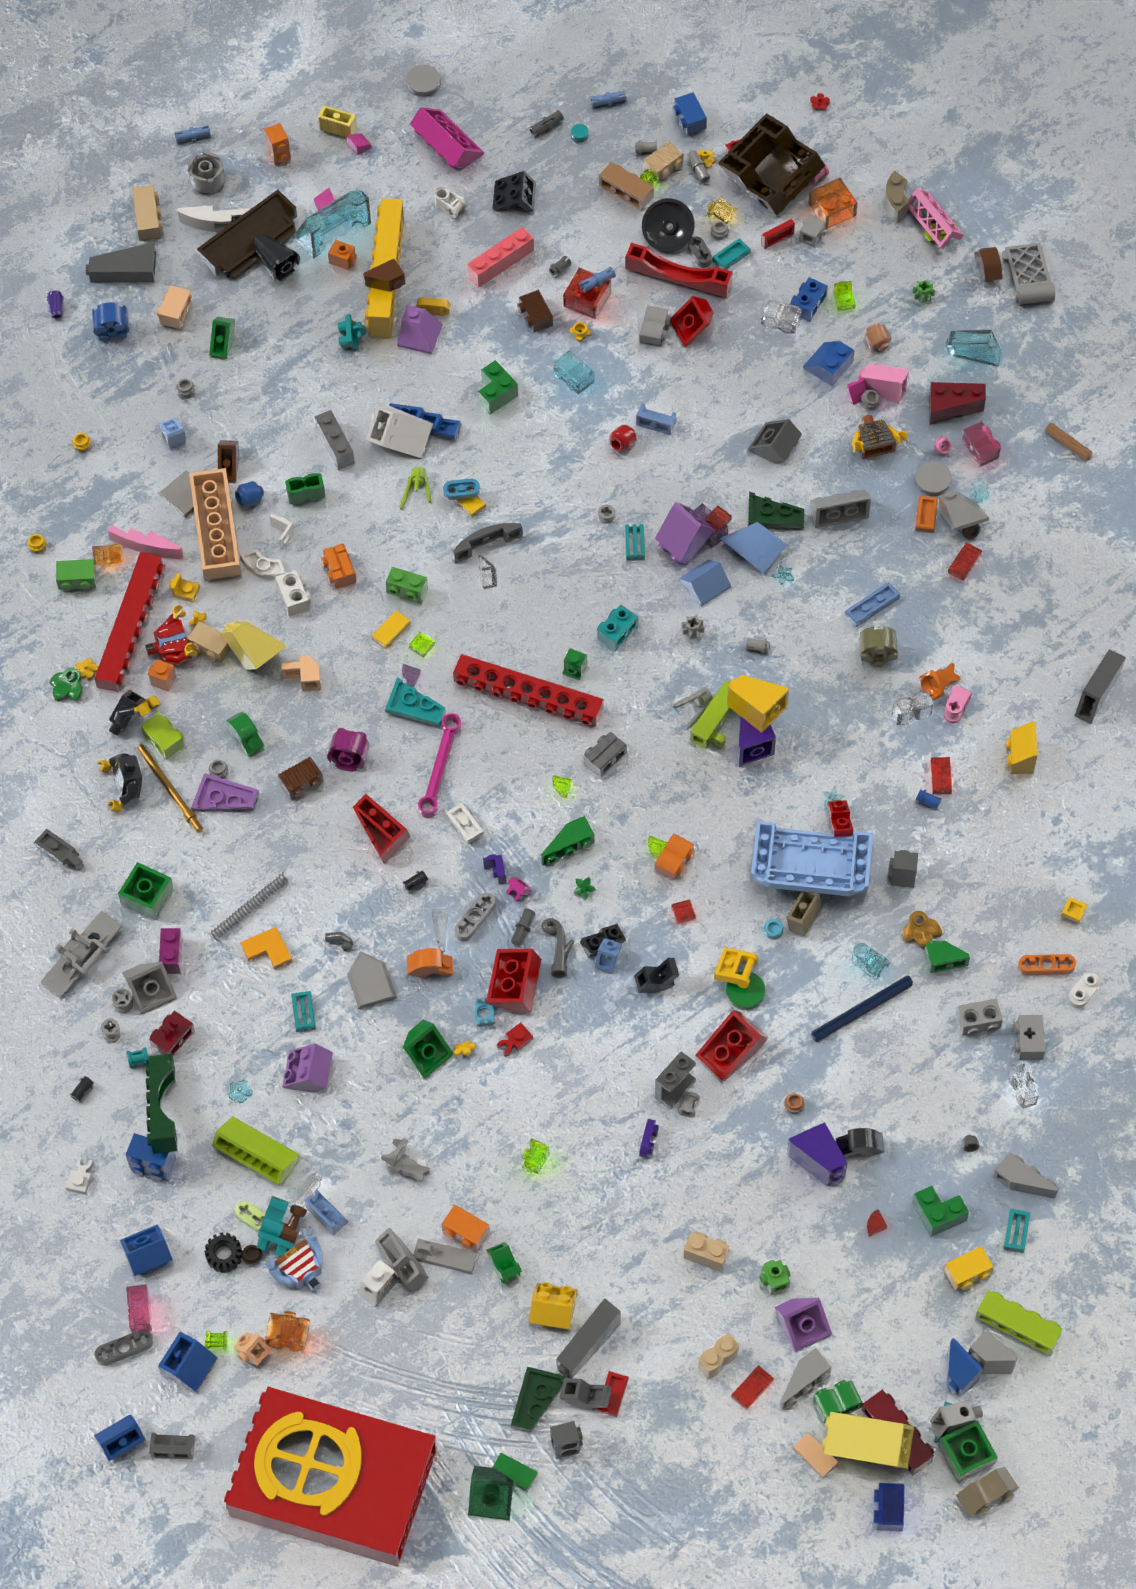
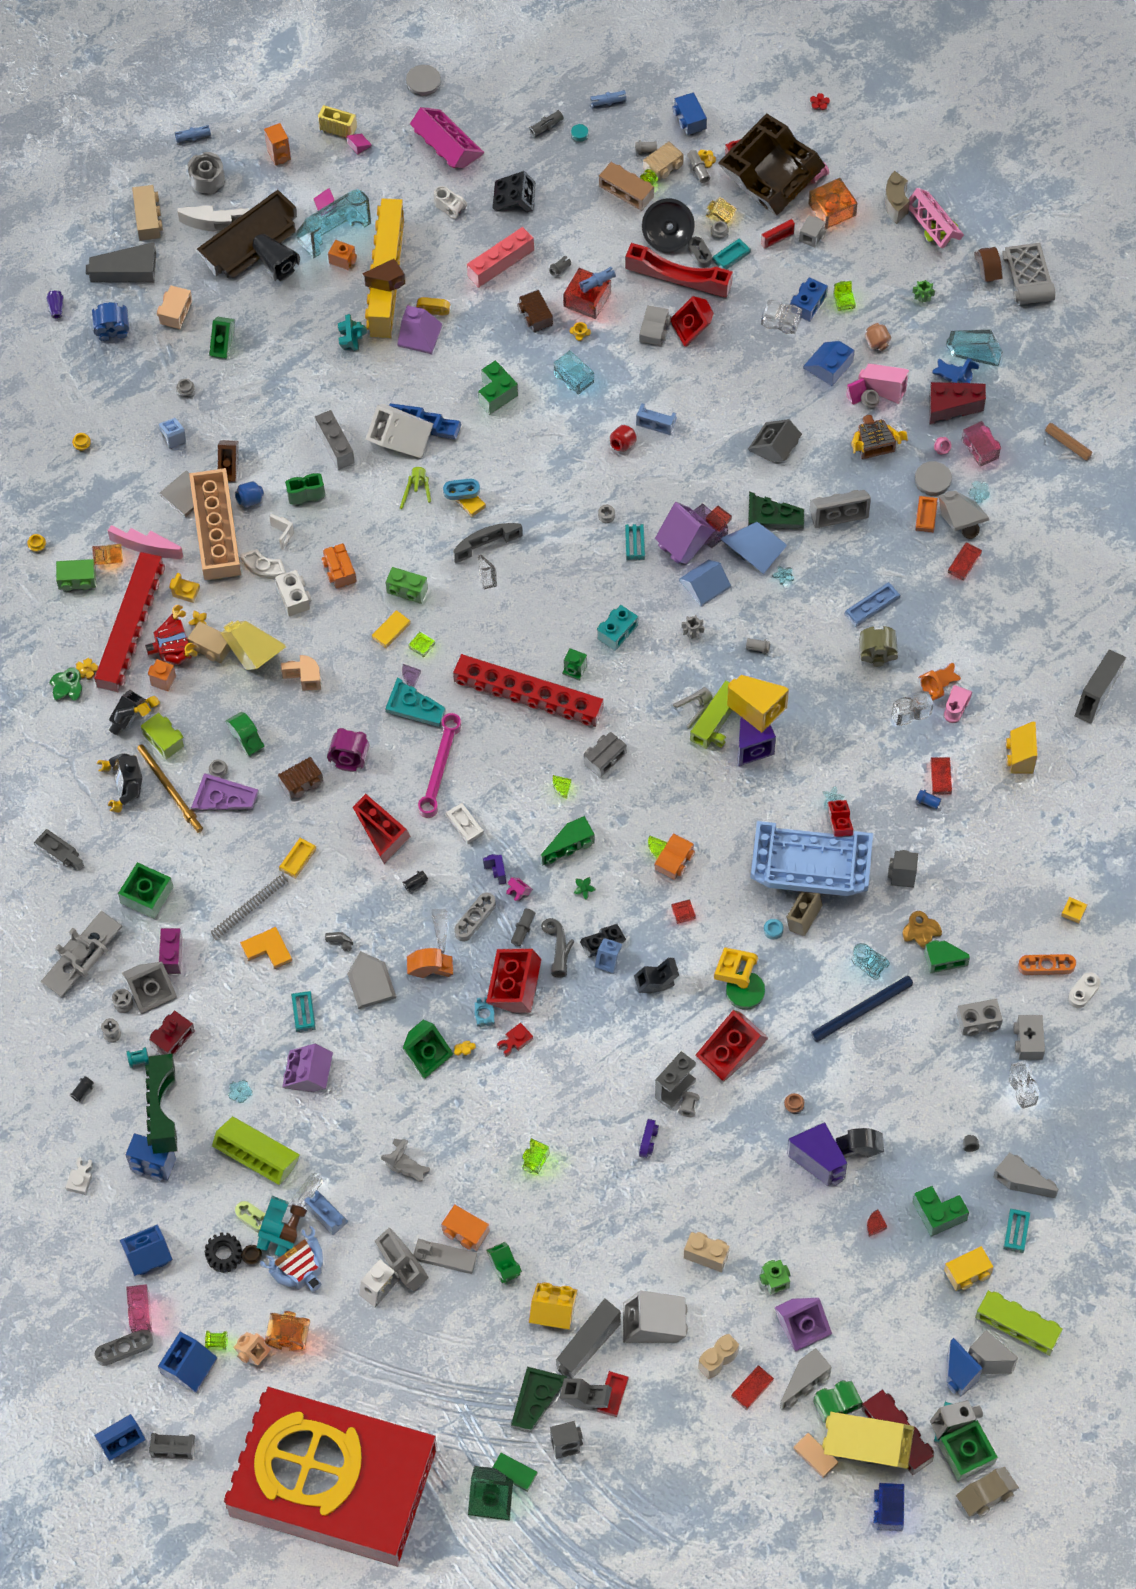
(297, 858): none -> yellow tile
(654, 1318): none -> light grey slope
(954, 373): none -> blue hair

